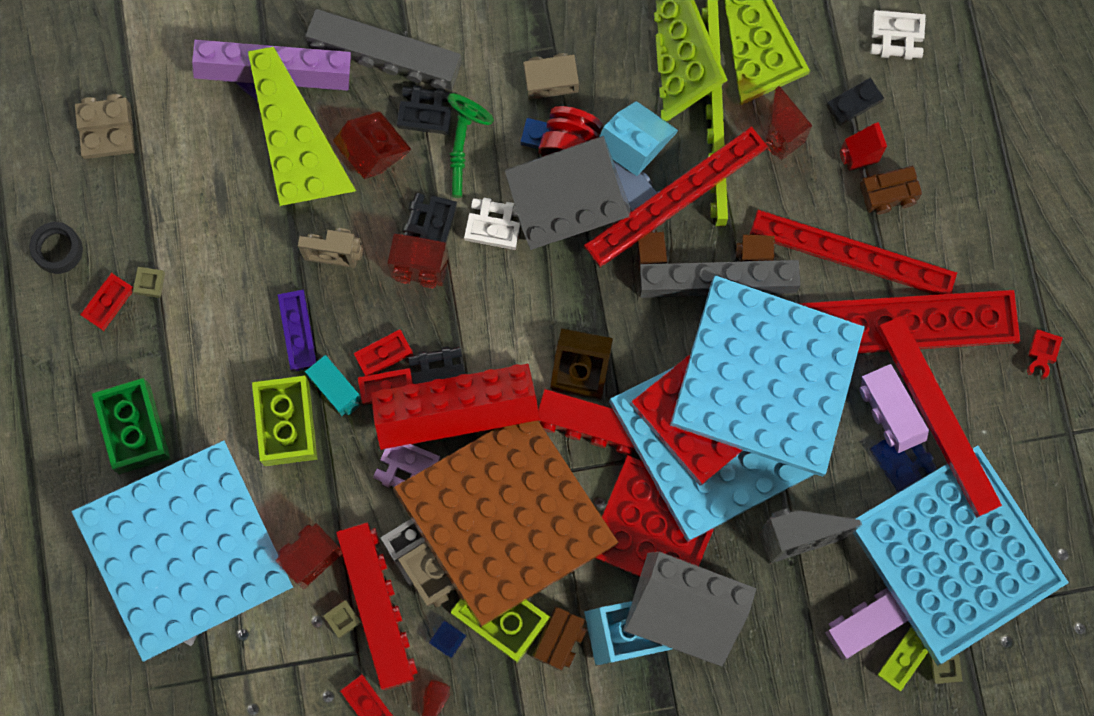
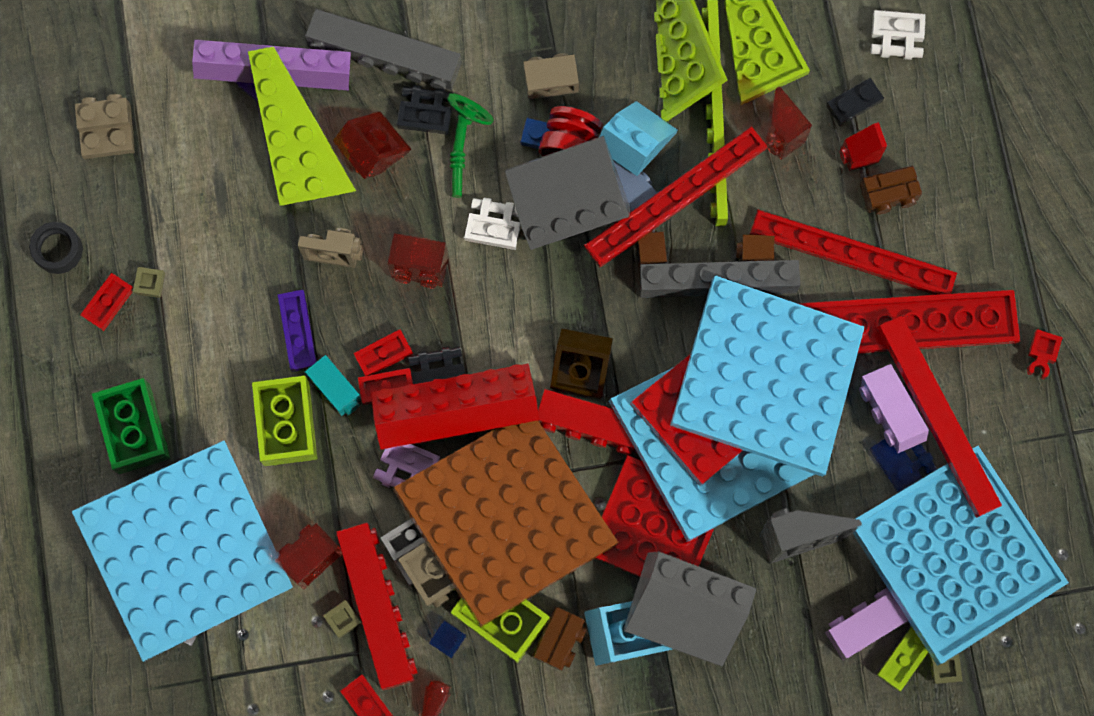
(437, 221): black plate -> none

